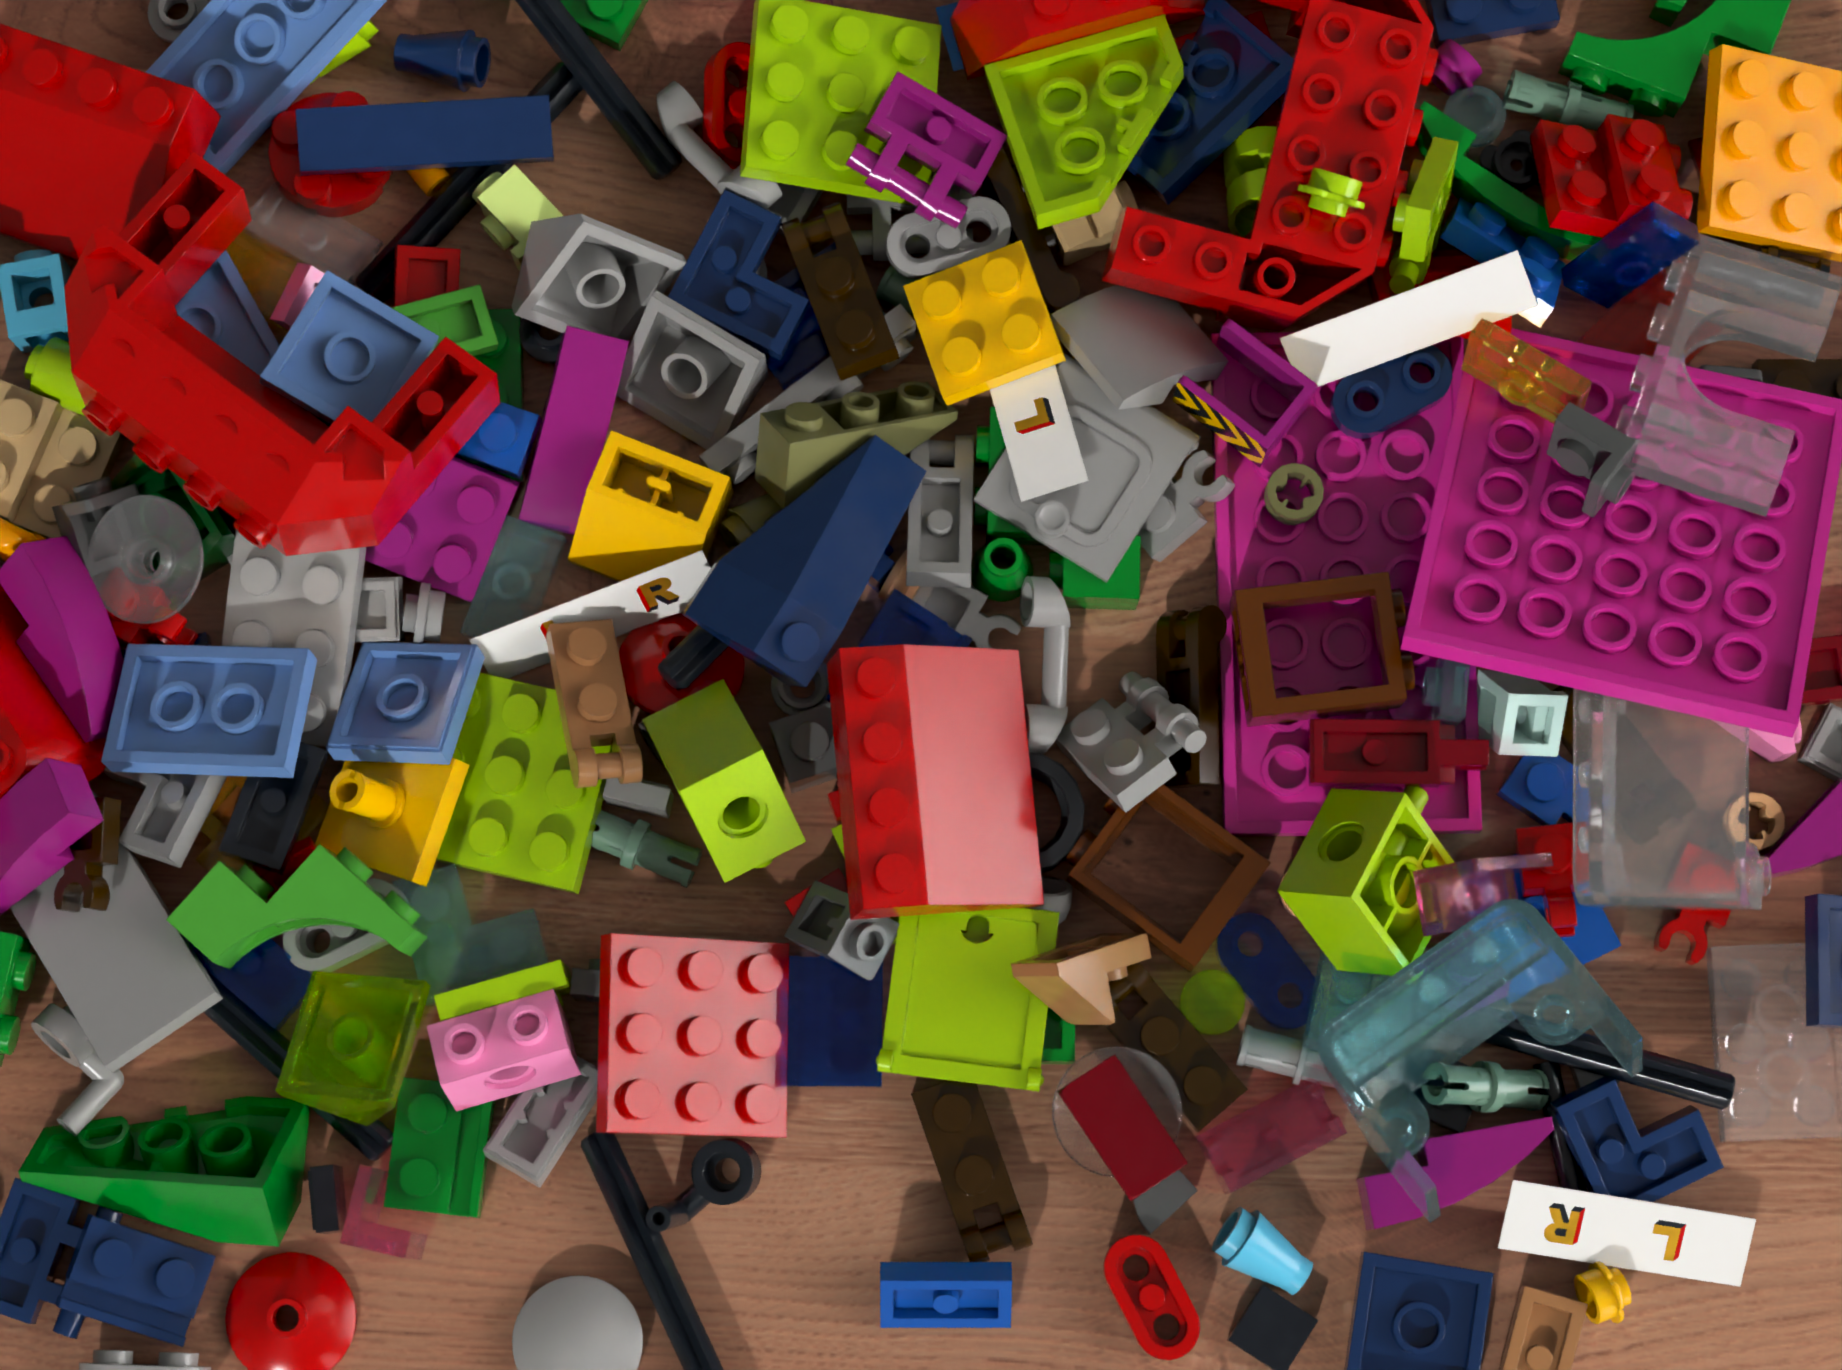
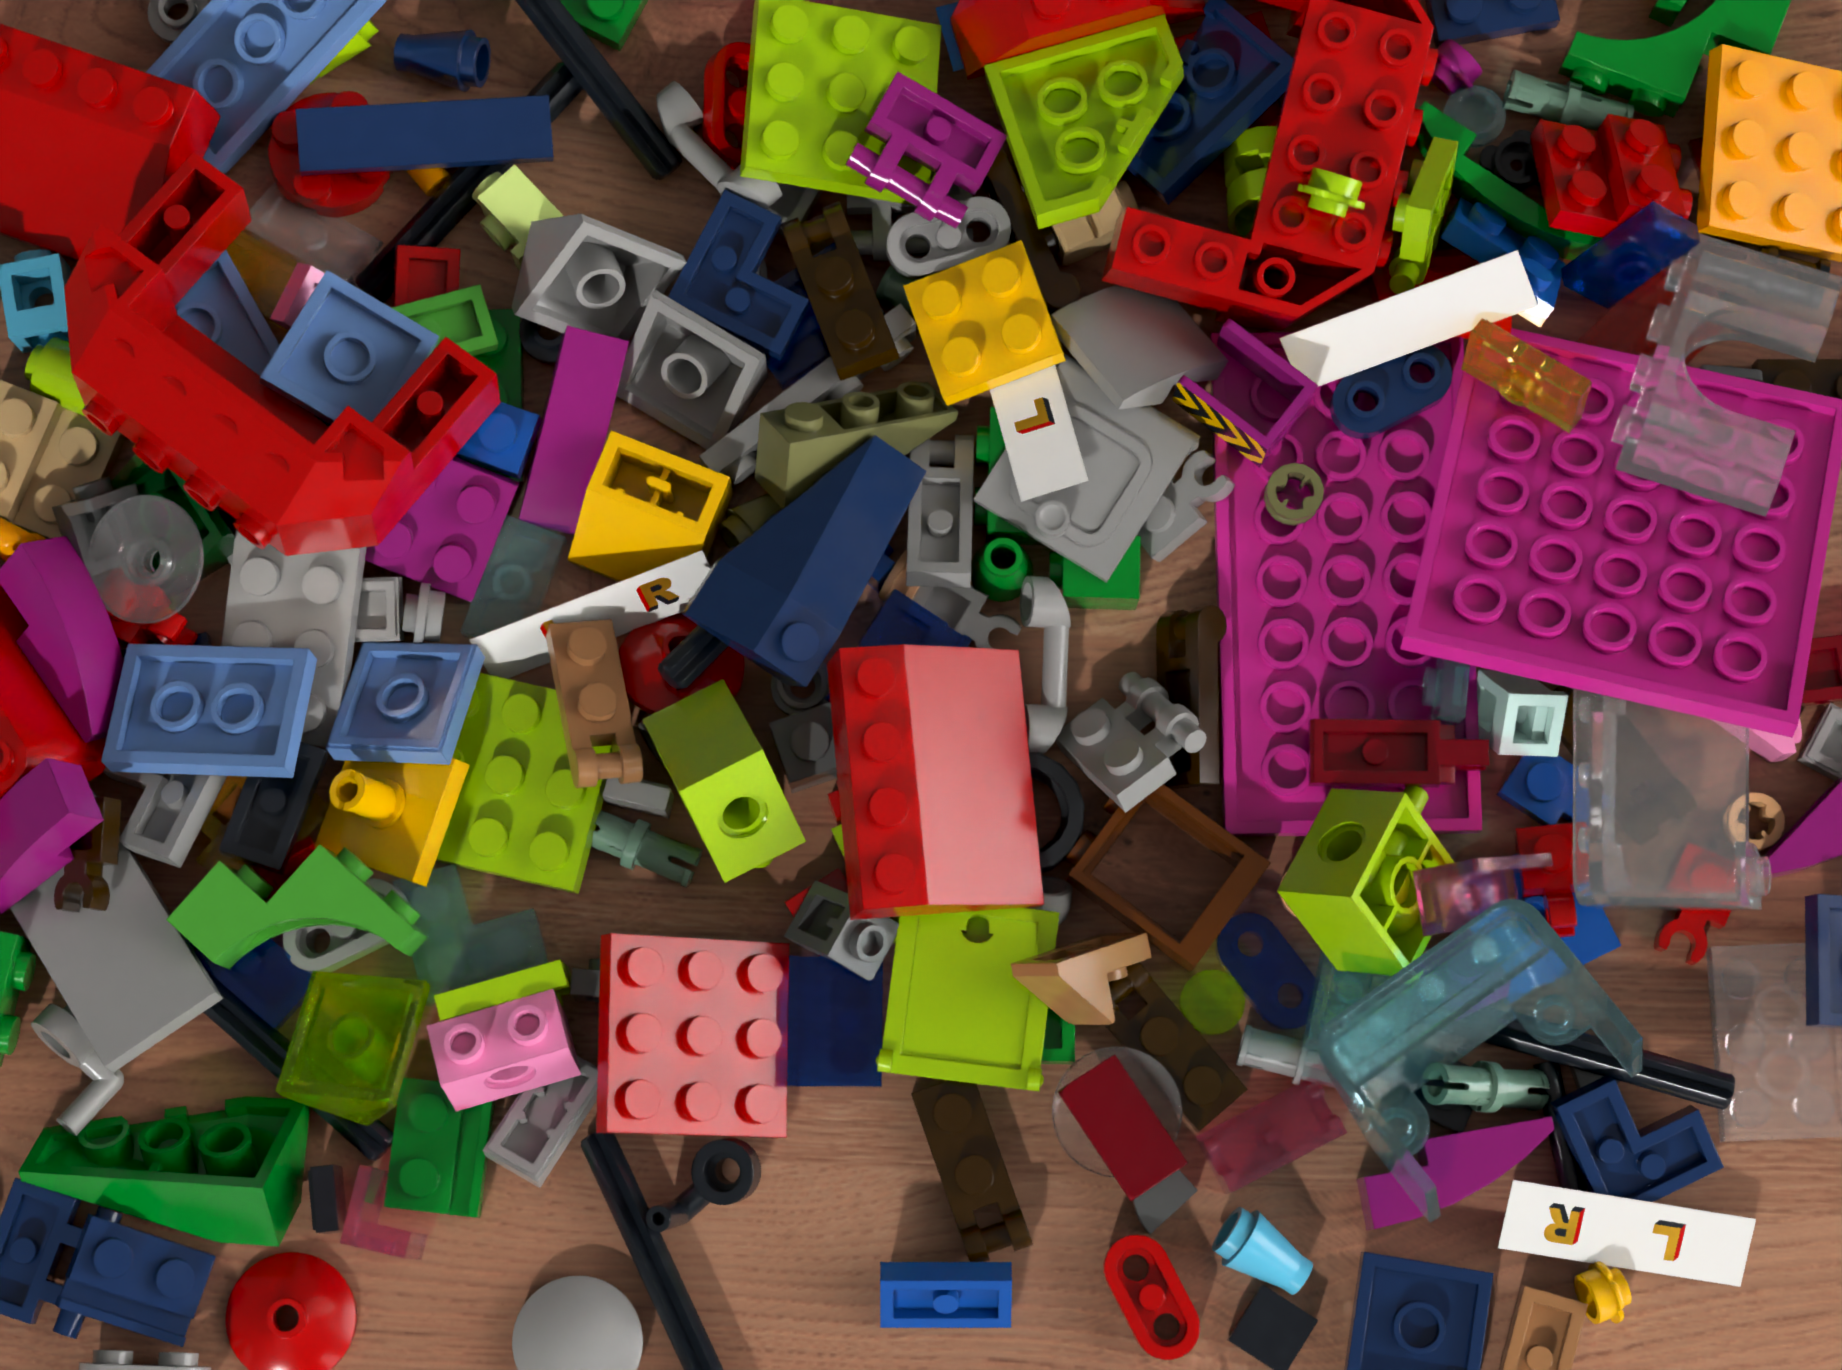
(1255, 662): reddish brown window -> none
(1595, 451): dark grey bracket -> none

